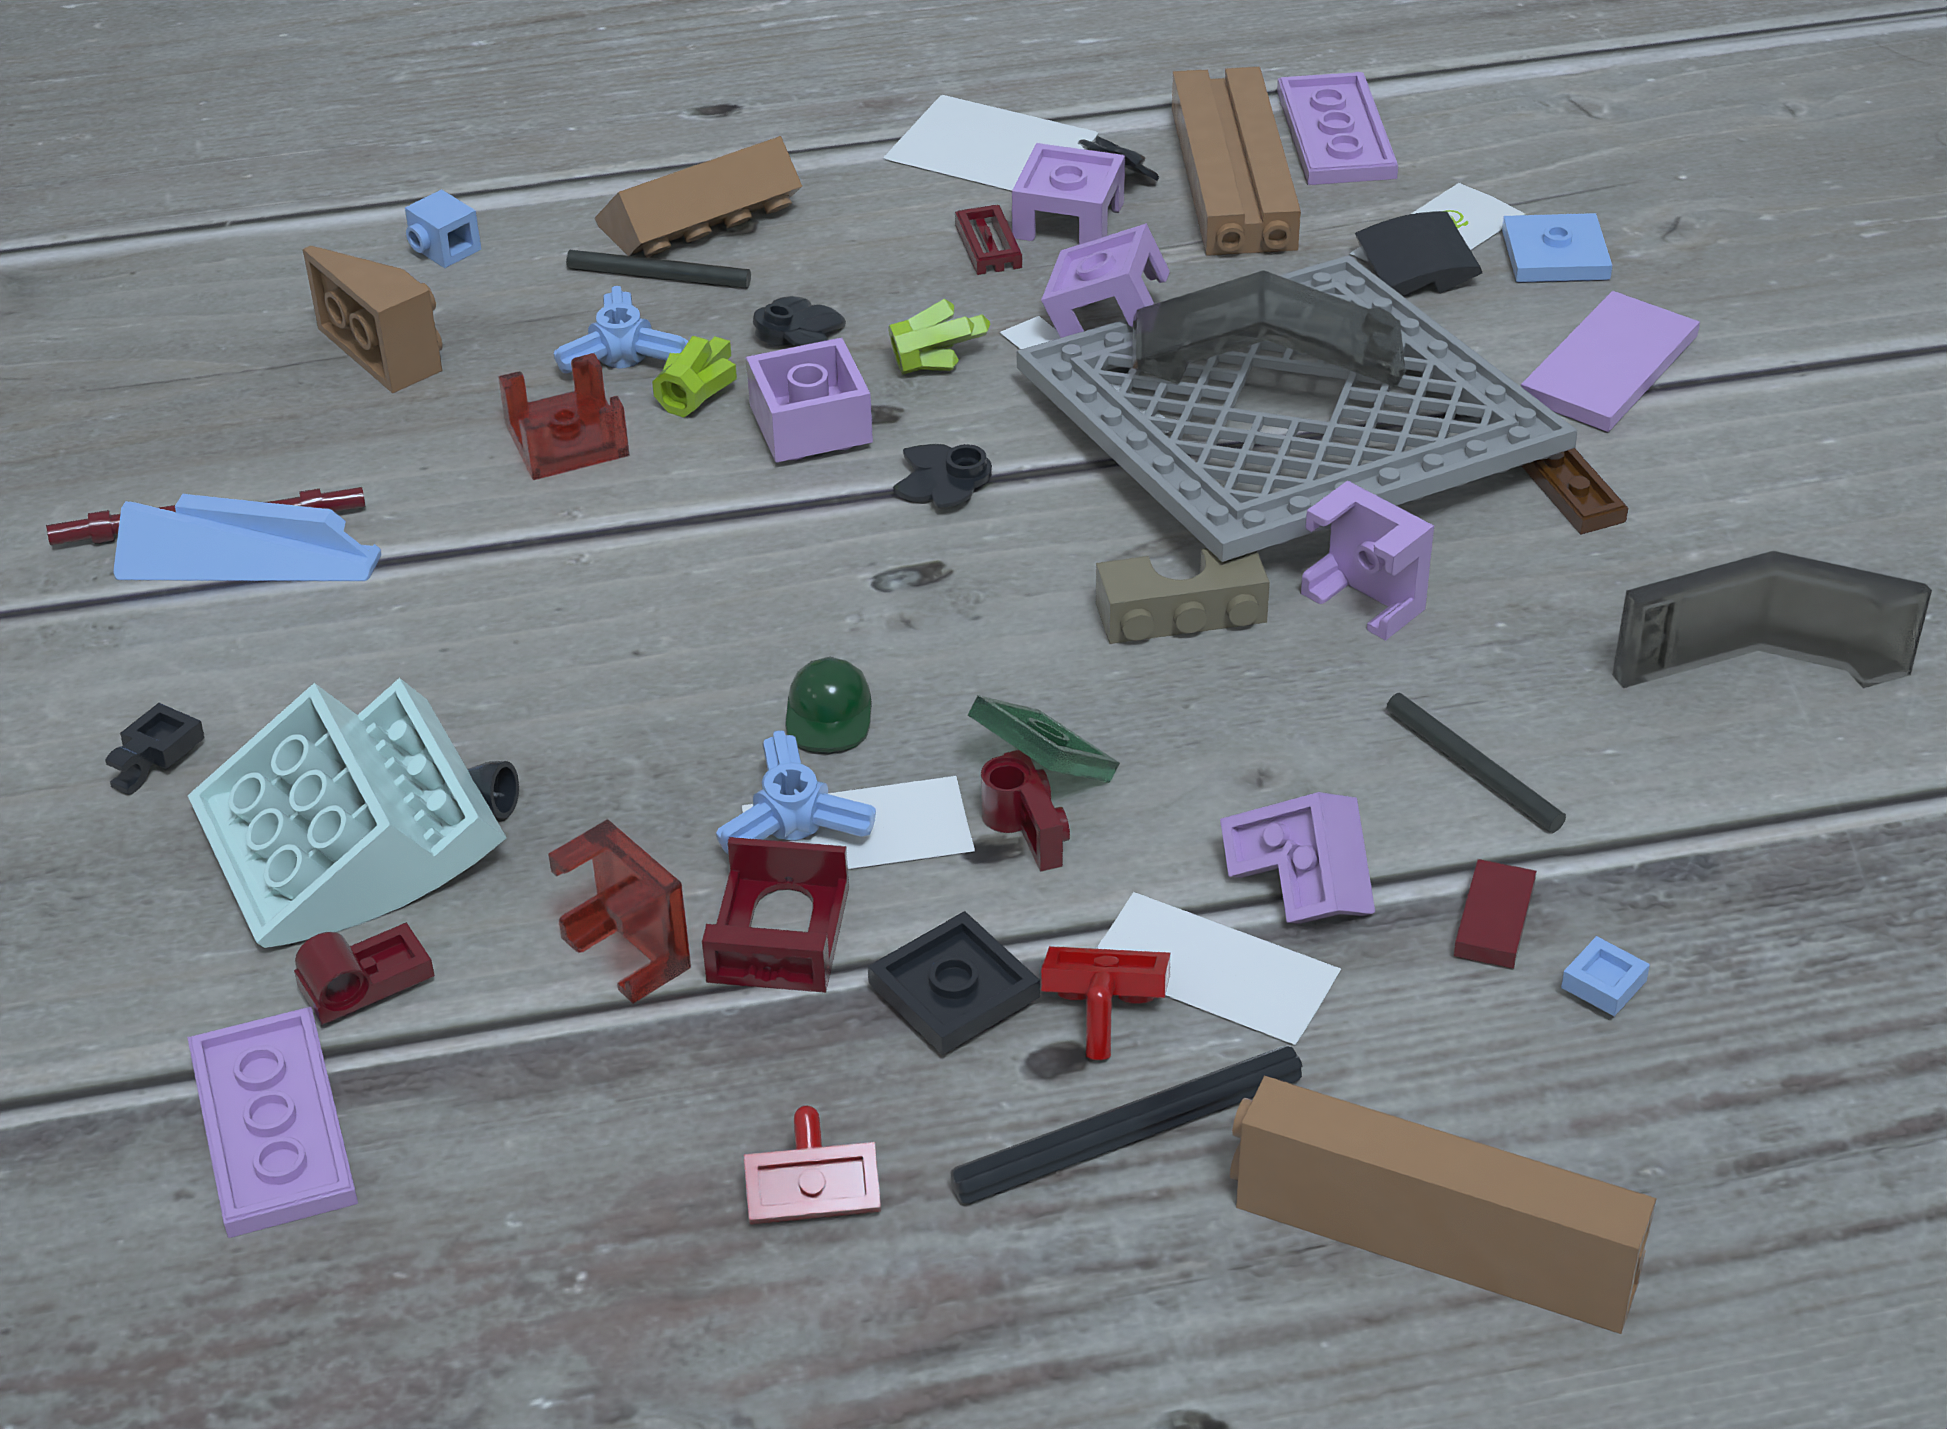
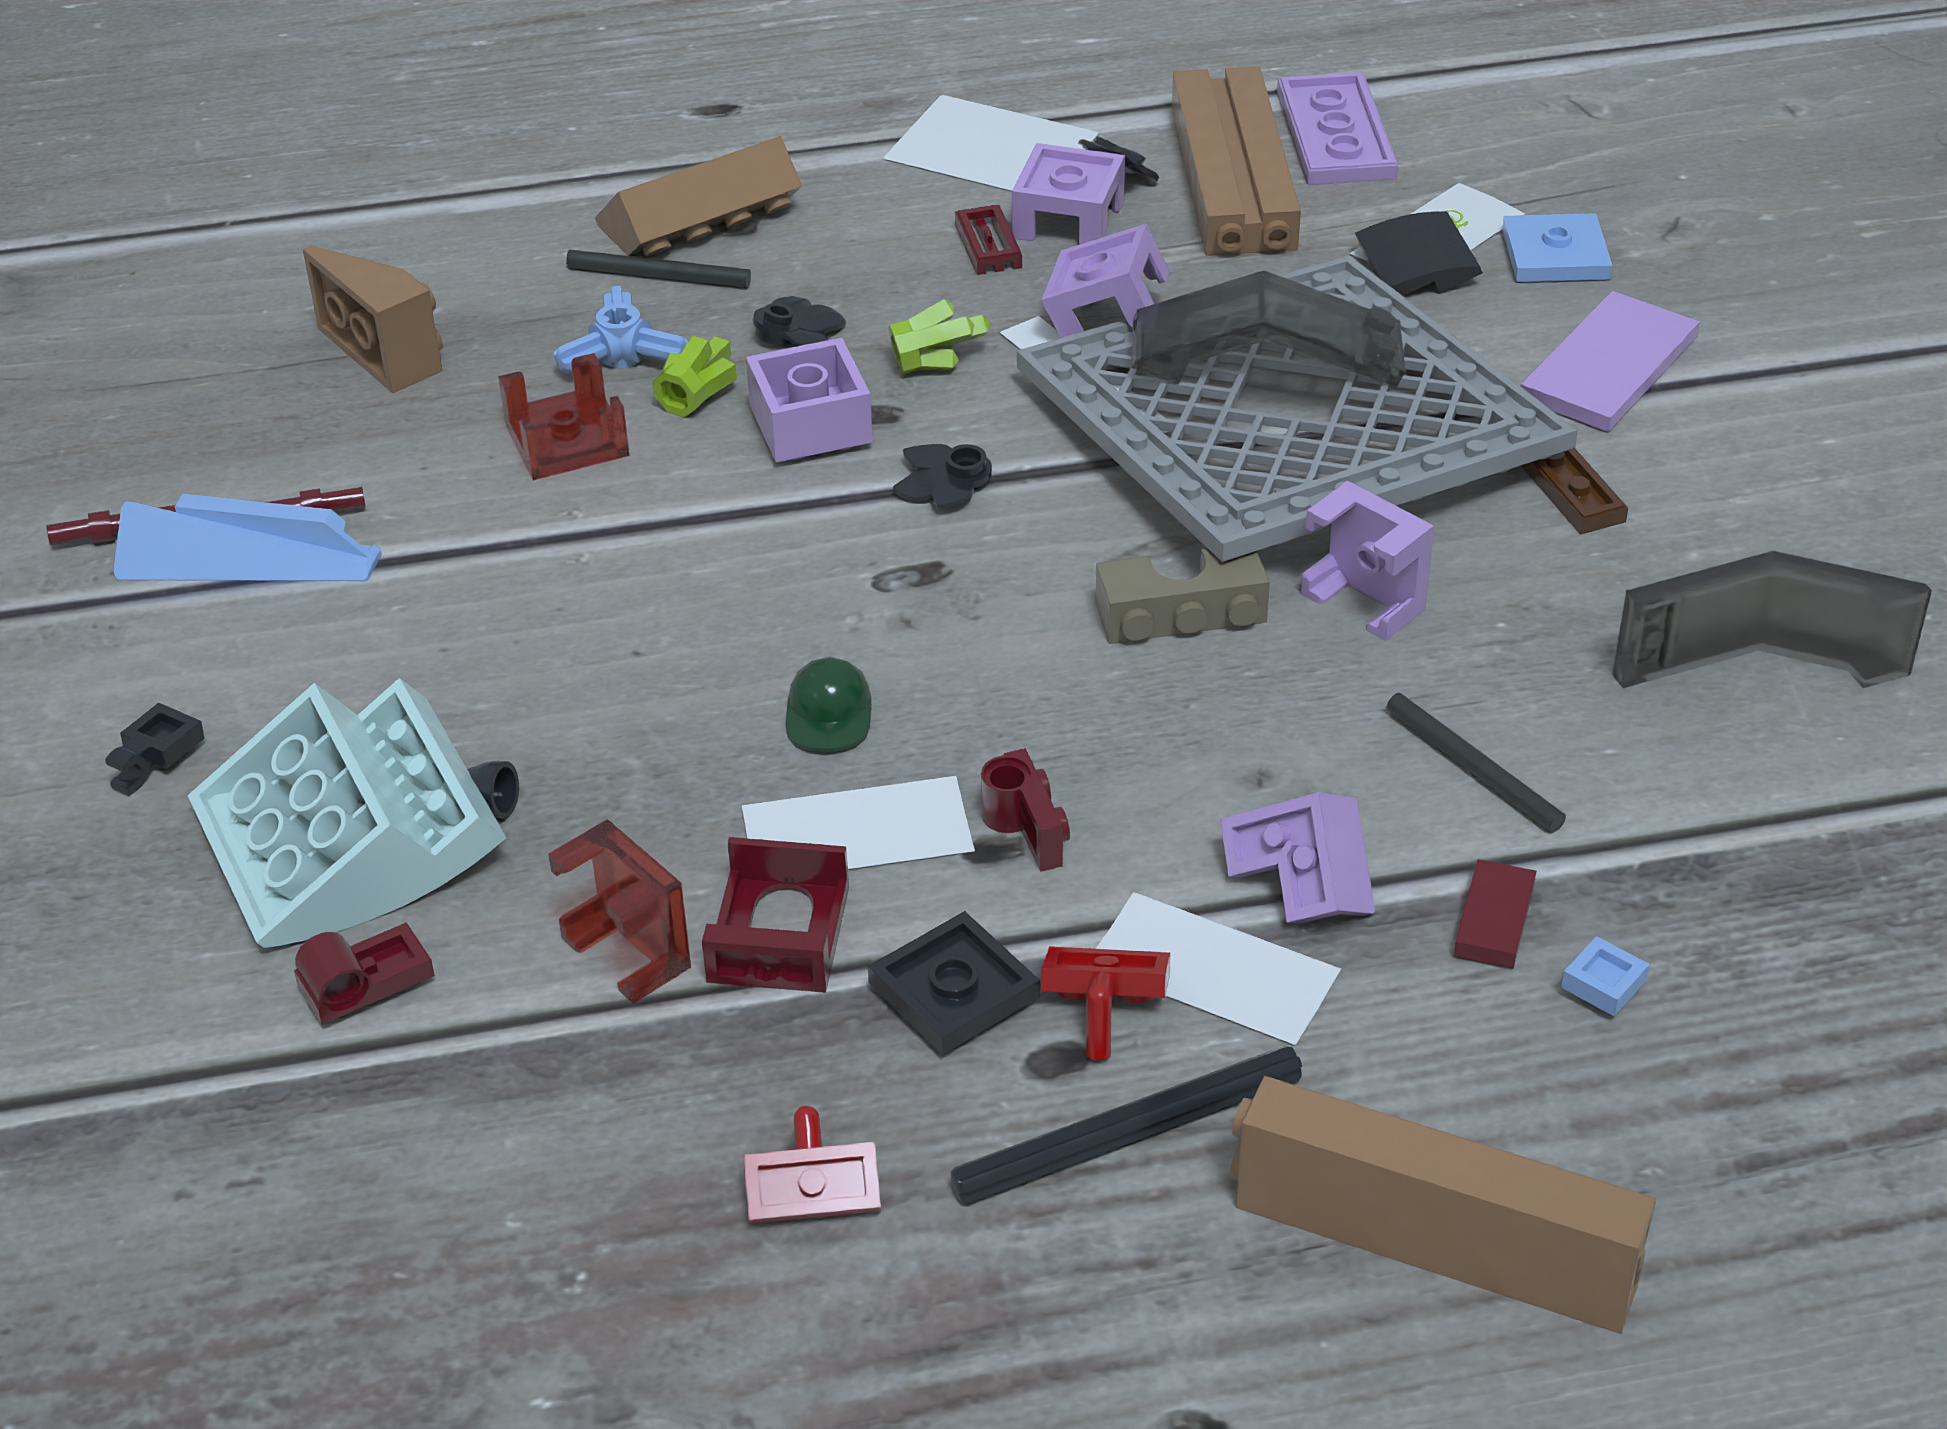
(271, 1122): lavender tile -> none
(442, 228): light blue brick -> none
(794, 801): light blue bush -> none
(1043, 739): clear green tile -> none

